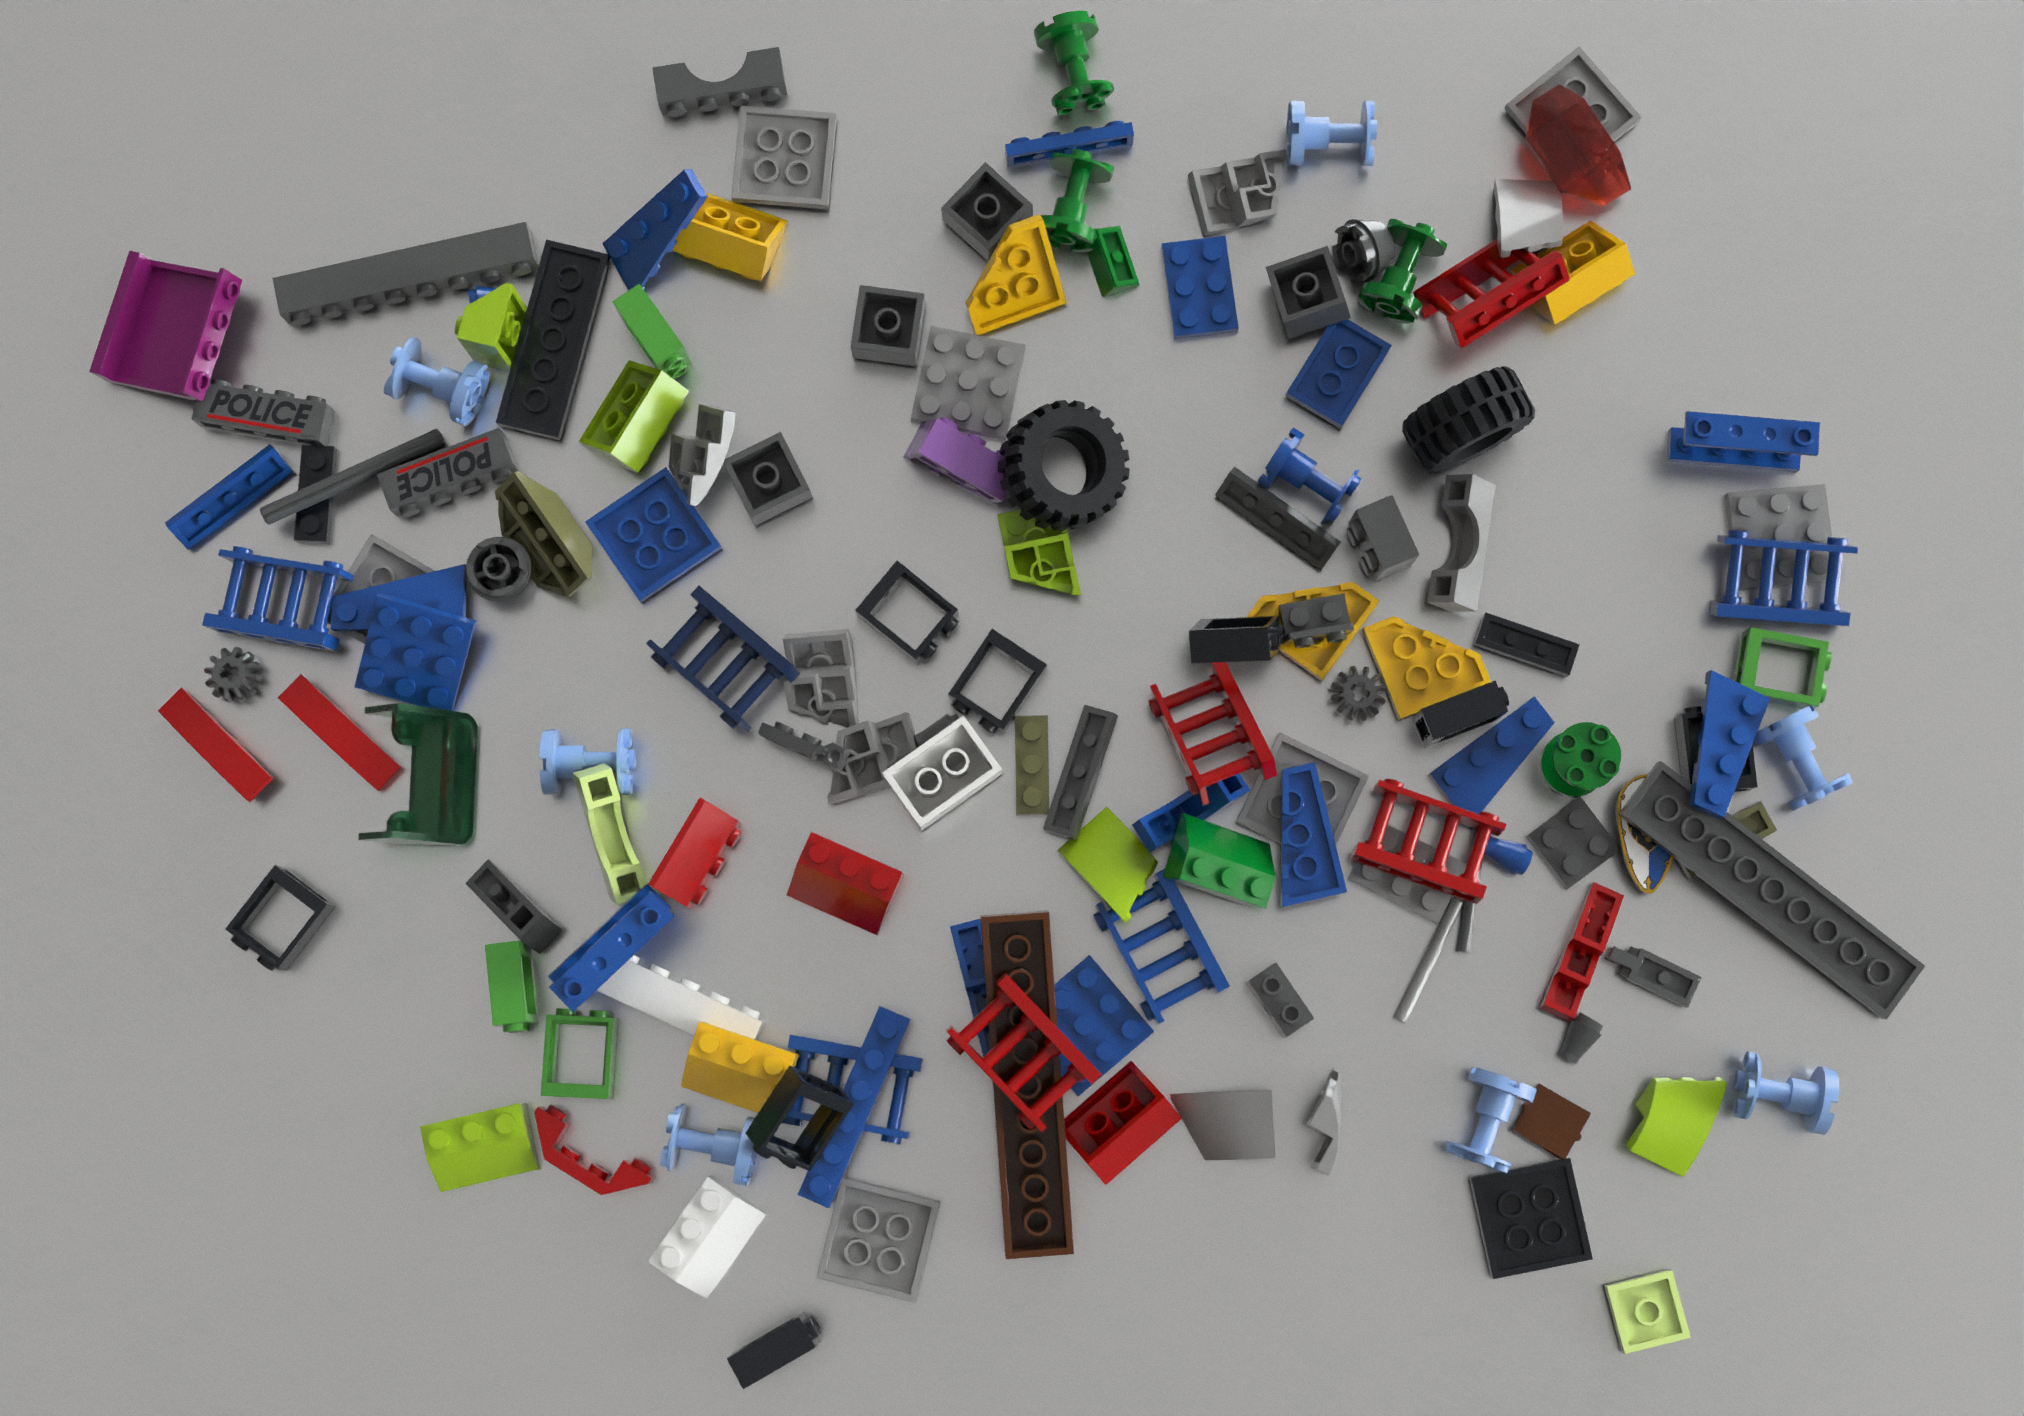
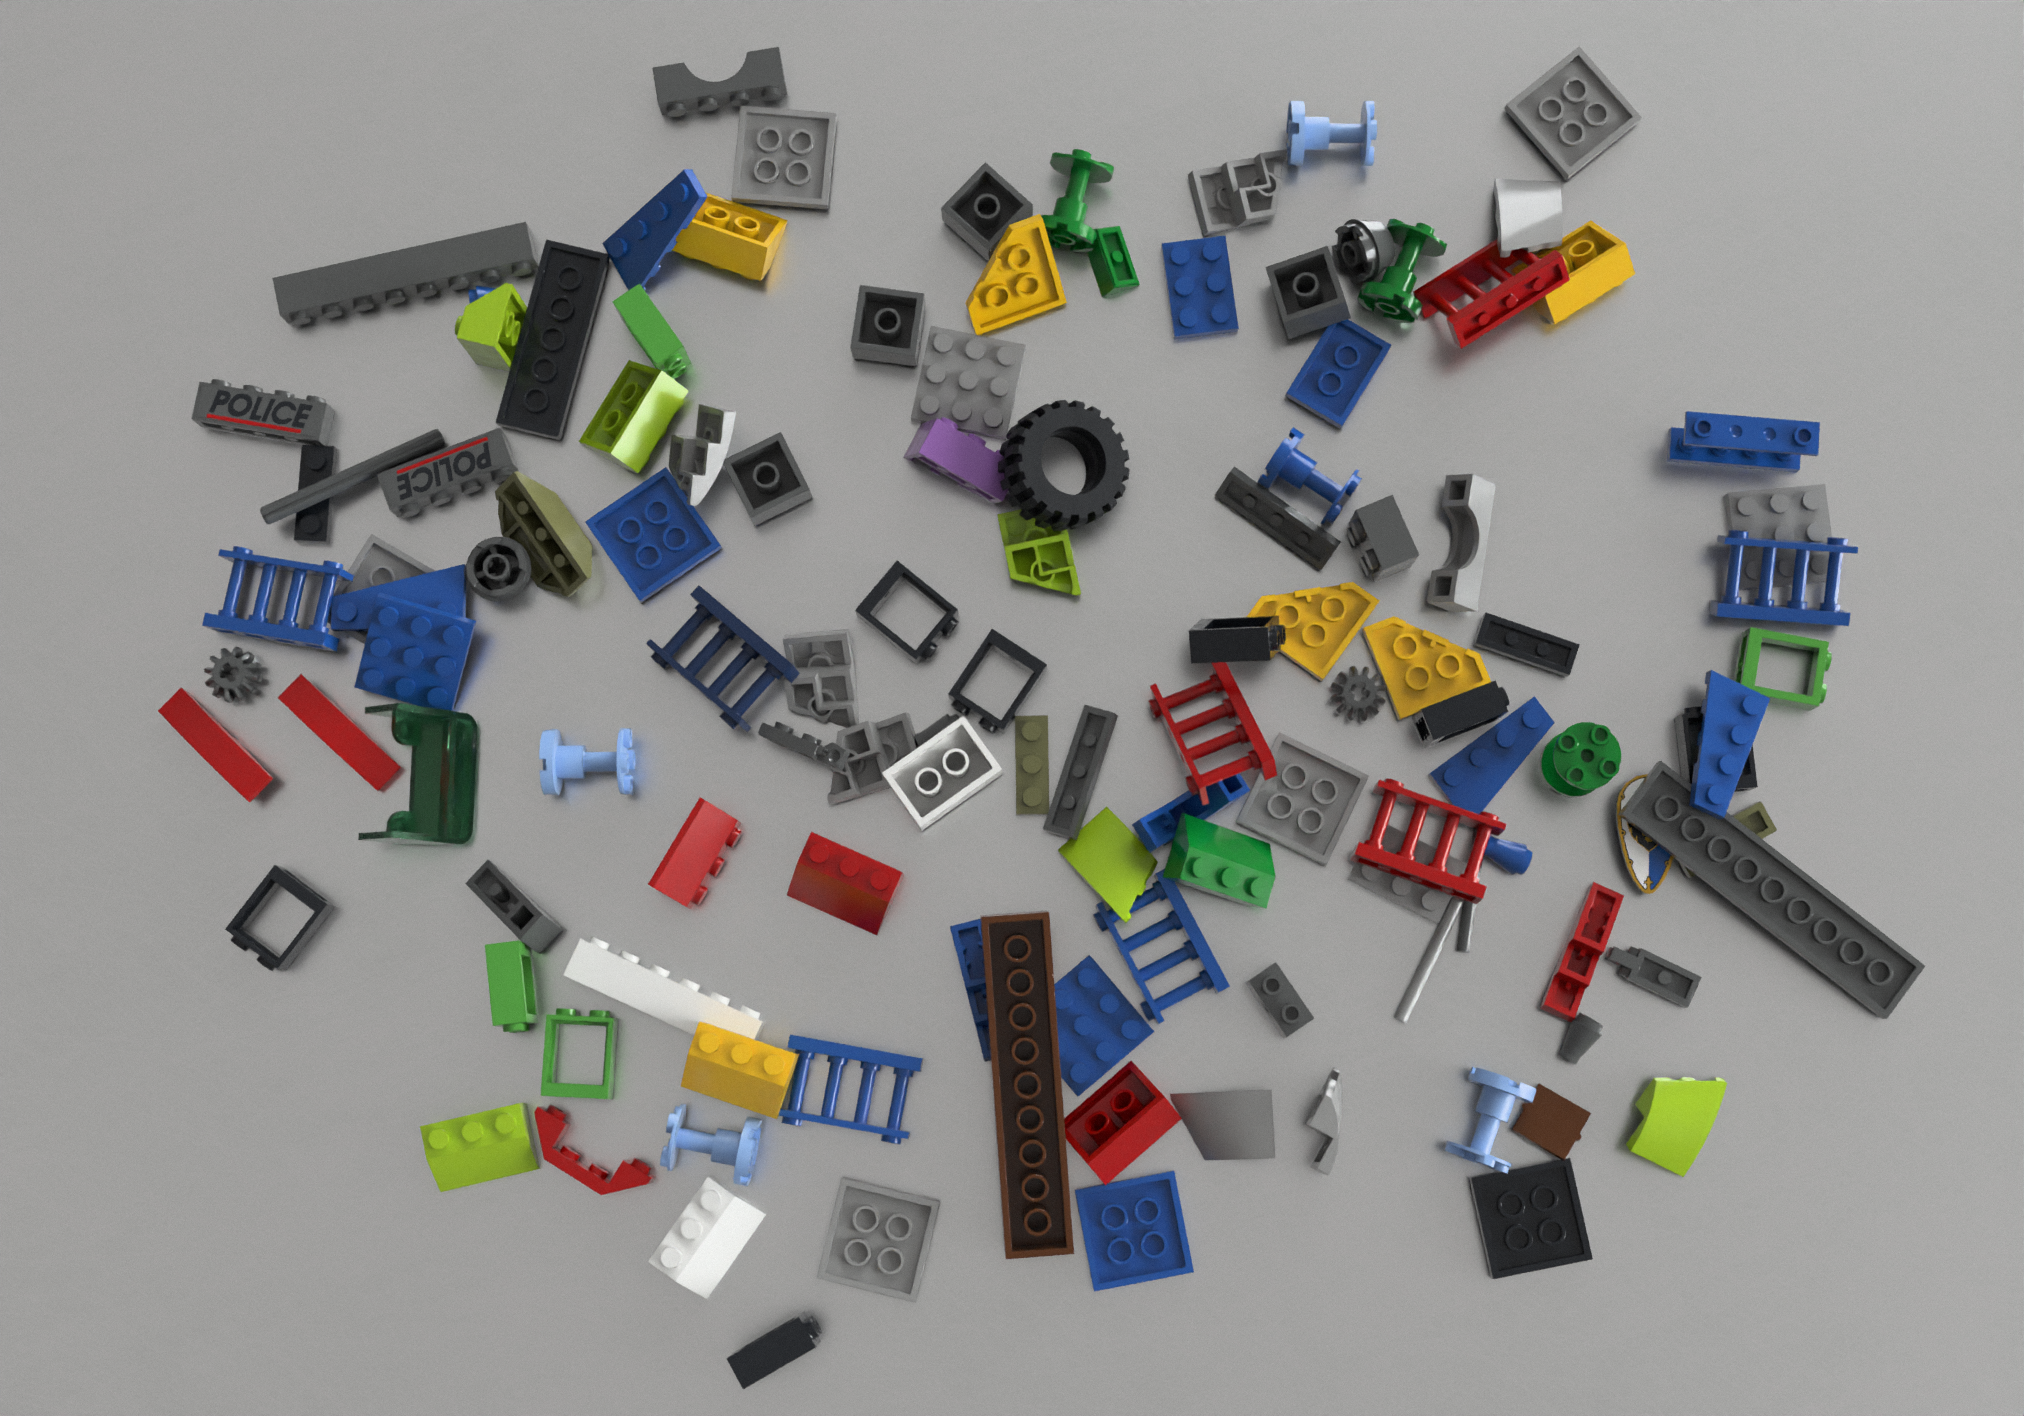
(165, 327): magenta panel -> none
(228, 497): blue plate -> none
(458, 388): light blue piece -> none
(606, 825): yellowish green arch -> none
(610, 947): blue fence -> none
(817, 1133): black window -> none
(863, 1089): blue plate -> none
(1025, 151): blue plate -> none
(1055, 1045): red fence -> none
(1068, 40): green piece -> none
(1134, 1231): none -> blue plate
(1307, 842): blue wing -> none
(1316, 620): dark grey bracket -> none
(1468, 419): black tyre -> none
(1573, 843): dark grey plate -> none
(1575, 148): clear red wedge -> none
(1647, 1311): yellowish green plate -> none
(1795, 745): light blue piece -> none
(1797, 1095): light blue piece -> none

